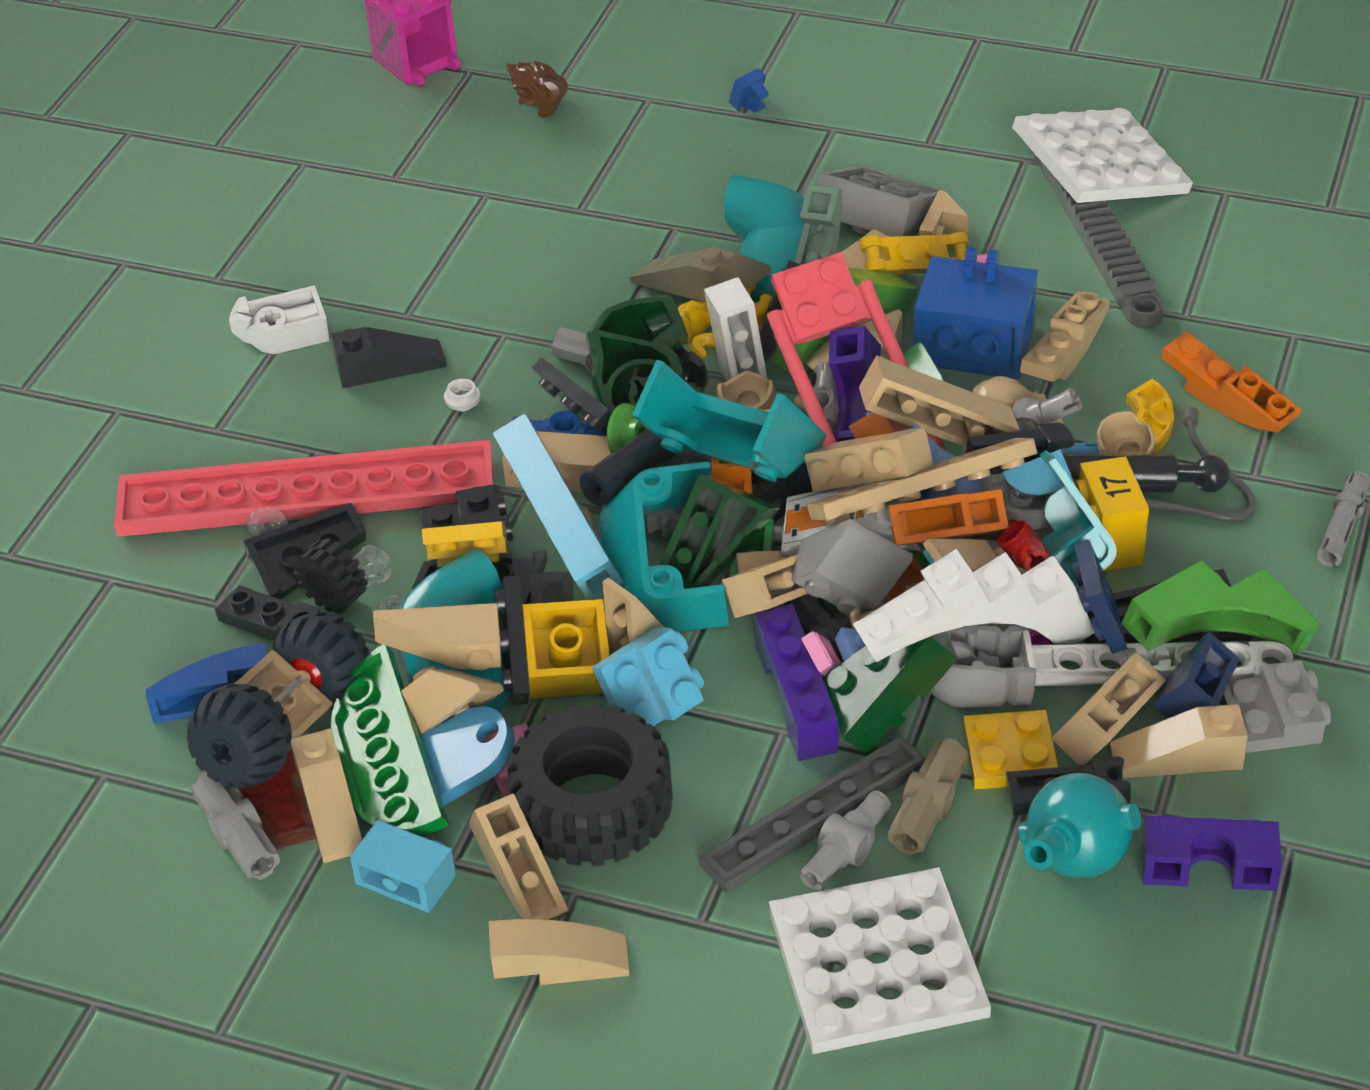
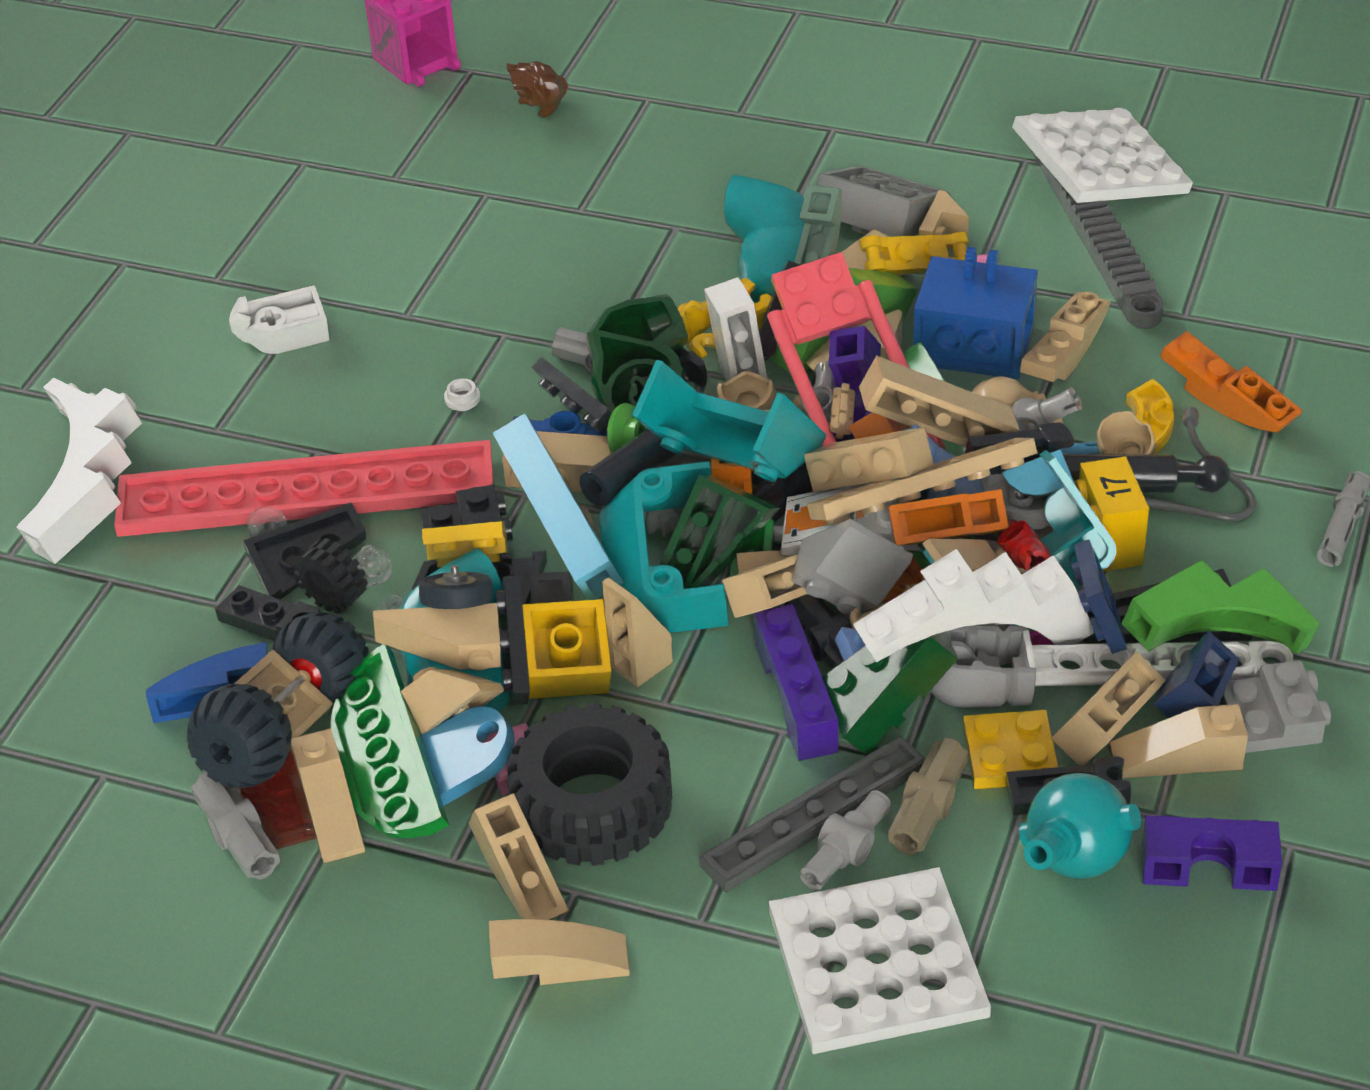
(84, 484): none -> white arch
(378, 355): black slope -> none
(403, 866): medium azure brick -> none
(455, 590): none -> black wheel
(651, 677): medium azure plate -> none
(697, 270): dark tan wedge -> none
(749, 91): blue tile -> none
(821, 652): bright pink tile -> none
(842, 410): none -> tan axle

